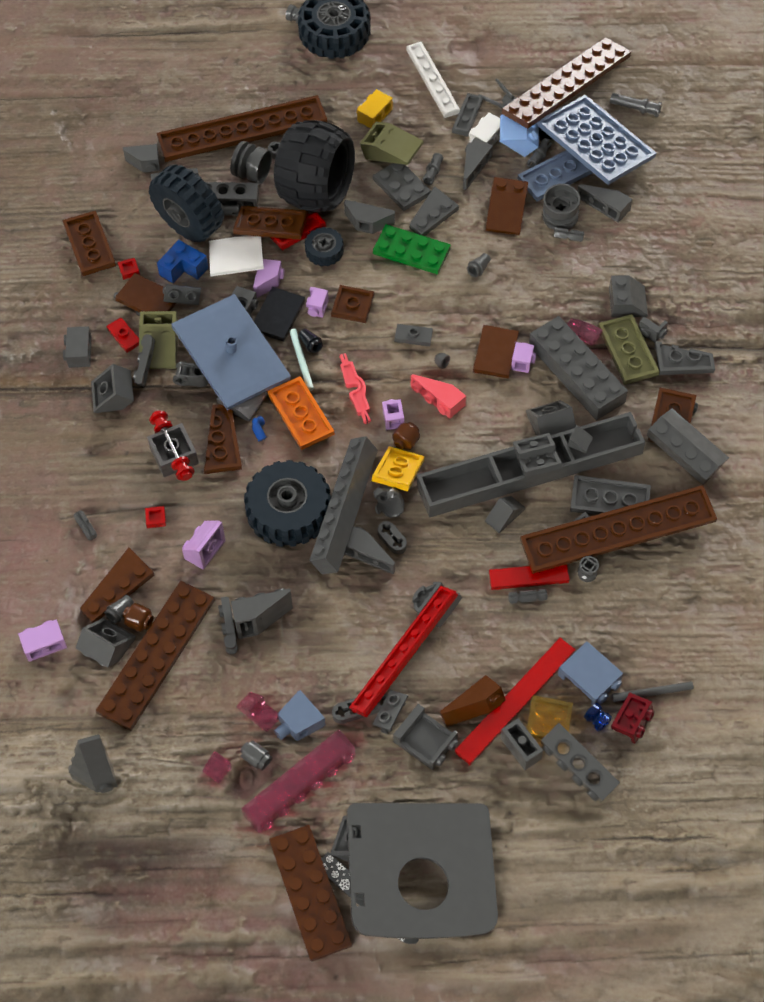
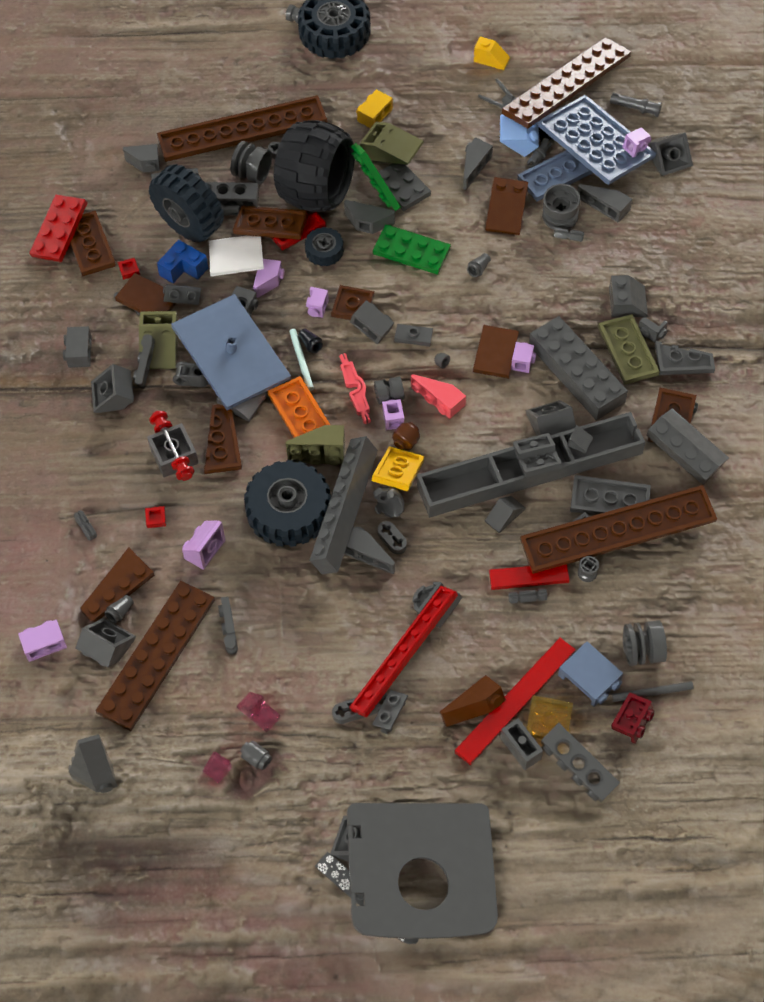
(58, 228): none -> red plate
(123, 335): red plate -> none
(138, 617): reddish brown head -> none
(257, 429): blue arm -> none
(260, 611): dark grey slope -> none
(278, 313): black tile -> none
(298, 781): clear pink brick -> none
(299, 718): sand blue torso -> none
(310, 893): reddish brown plate -> none
(318, 446): none -> olive slope
(372, 322): none -> dark grey brick
(375, 178): none -> green plate
(389, 389): none -> dark grey wheel
(425, 738): dark grey panel -> none
(433, 79): white tile -> none
(433, 168): dark grey pin -> none
(433, 212): dark grey wing -> none
(467, 114): dark grey tile -> none
(487, 129): white brick -> none
(490, 53): none -> yellow slope
(585, 331): clear pink slope -> none
(597, 717): clear blue wheel -> none
(636, 141): none -> lavender brick
(649, 642): none -> dark grey wheel
(671, 153): none -> dark grey slope

